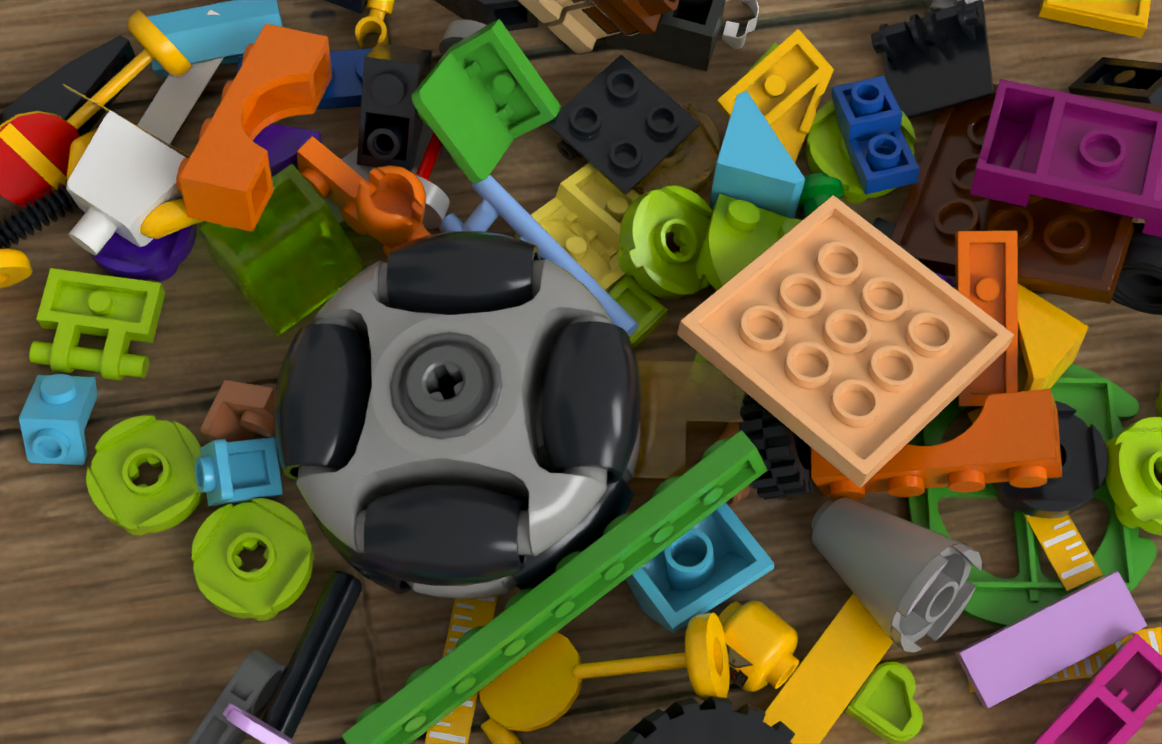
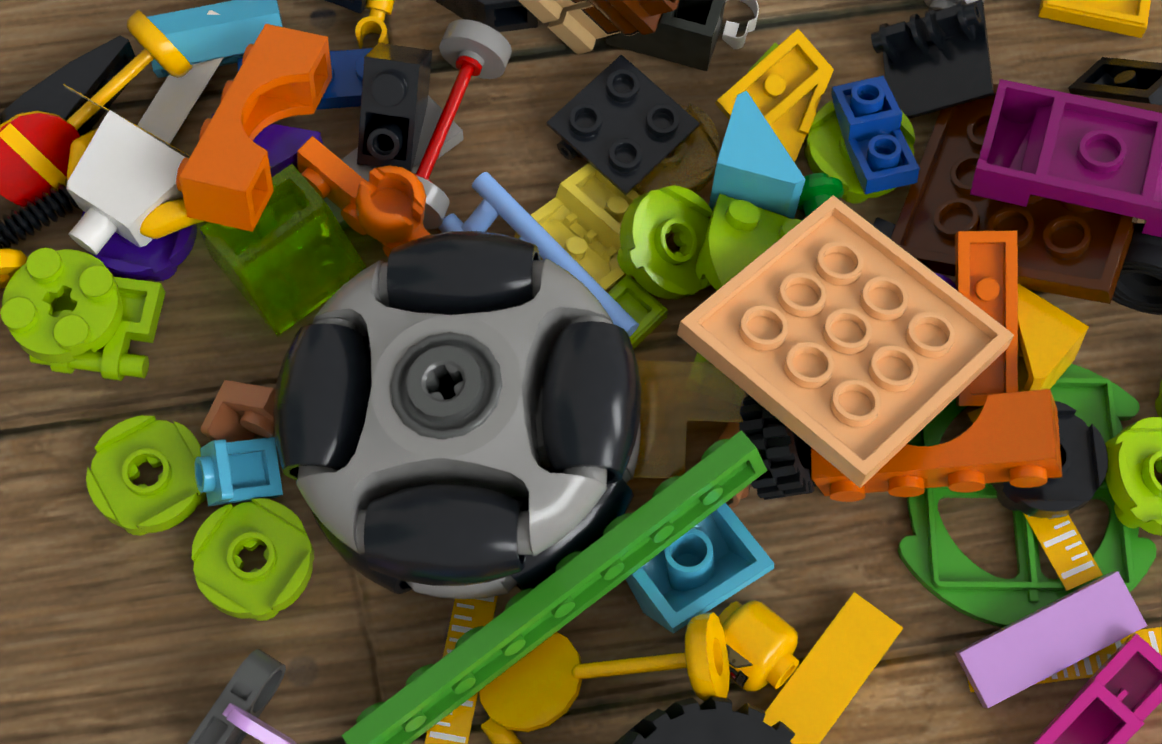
(49, 276): none -> lime plate
(56, 419): medium azure bracket -> none
(312, 653): black axle -> none
(483, 99): bright green bracket -> none
(887, 705): lime tile -> none
(897, 569): light grey cone -> none

